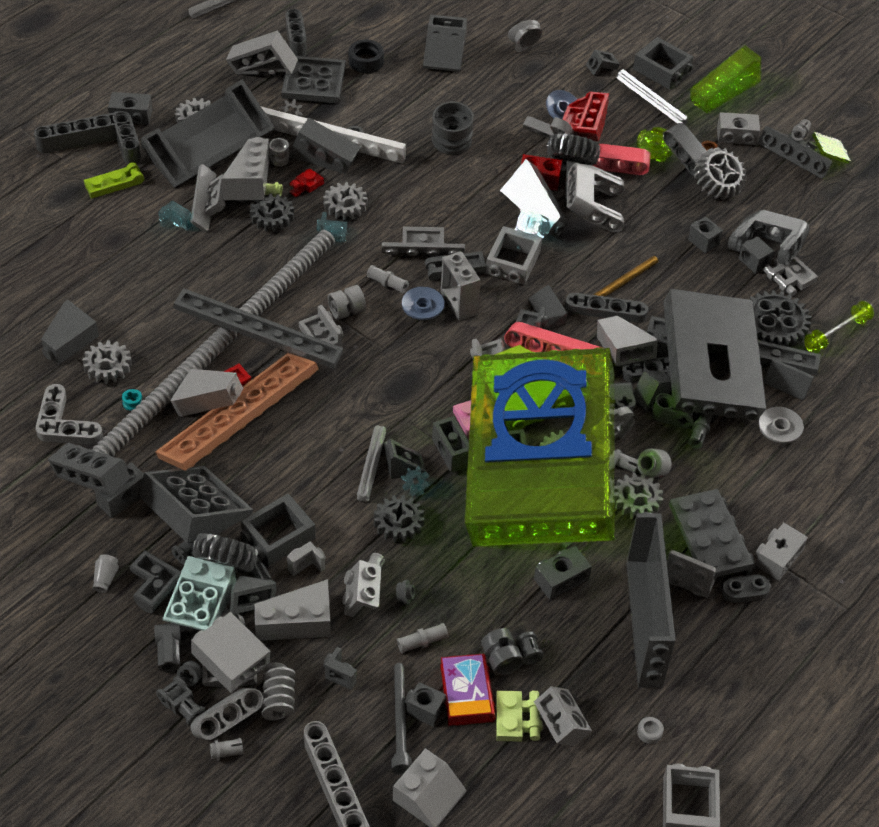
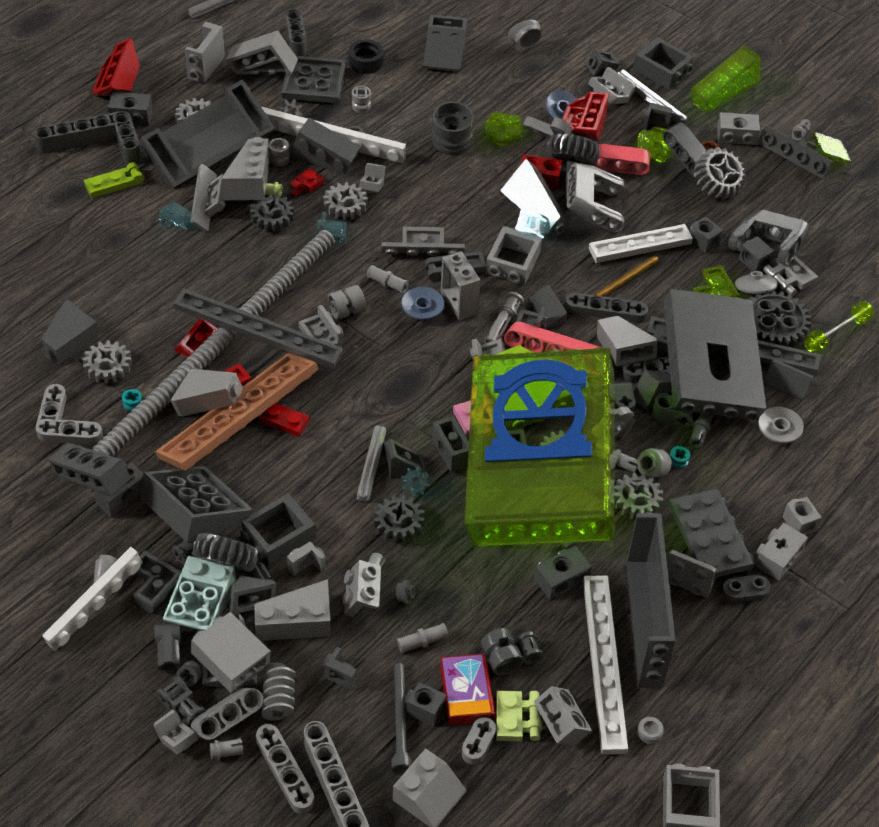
(92, 599): none -> white plate
(118, 70): none -> red wedge
(174, 733): none -> light grey bracket
(195, 337): none -> red slope
(206, 58): none -> light grey panel
(285, 419): none -> red plate
(289, 766): none -> light grey beam
(361, 99): none -> light grey wheel
(373, 178): none -> light grey bracket
(483, 743): none -> light grey beam
(507, 312): none -> light grey pin
(512, 126): none -> clear neon green plate
(605, 666): none -> white plate
(614, 84): none -> light grey bracket
(640, 243): none -> white plate
(656, 115): none -> dark grey bracket
(681, 451): none -> teal bush
(717, 283): none -> clear neon green plate
(756, 283): none -> light grey dish
(802, 516): none -> light grey brick

